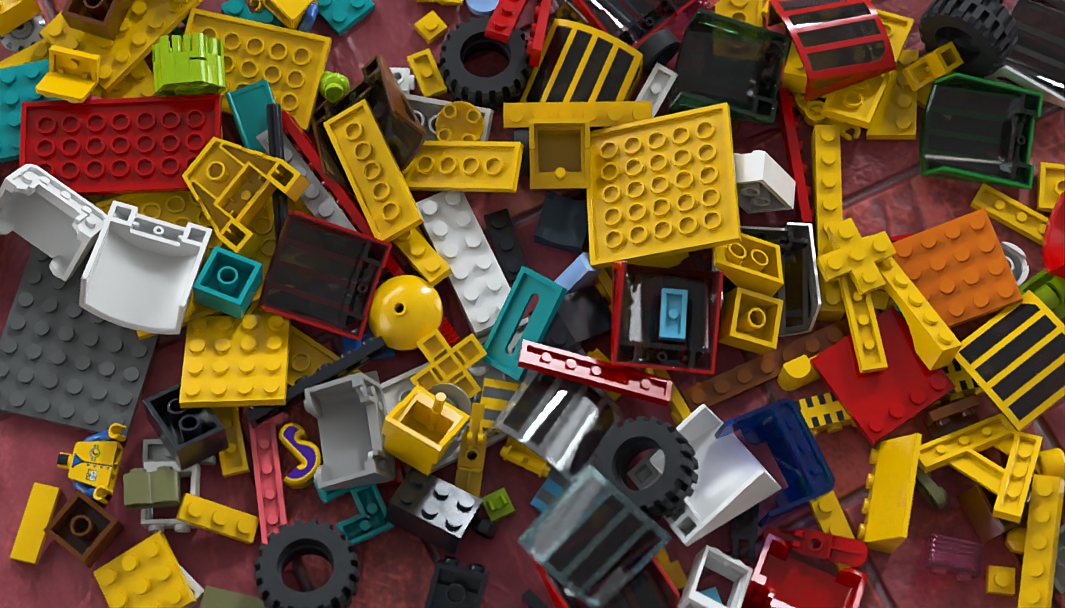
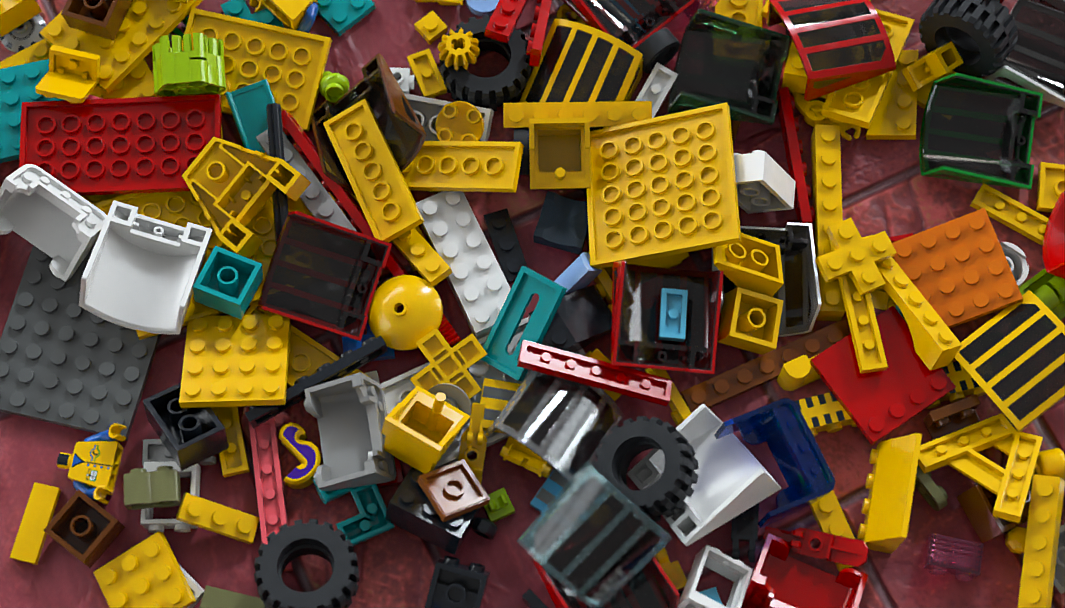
(453, 490): none -> tile
(458, 49): none -> yellow gear
(1000, 580): yellow plate -> none

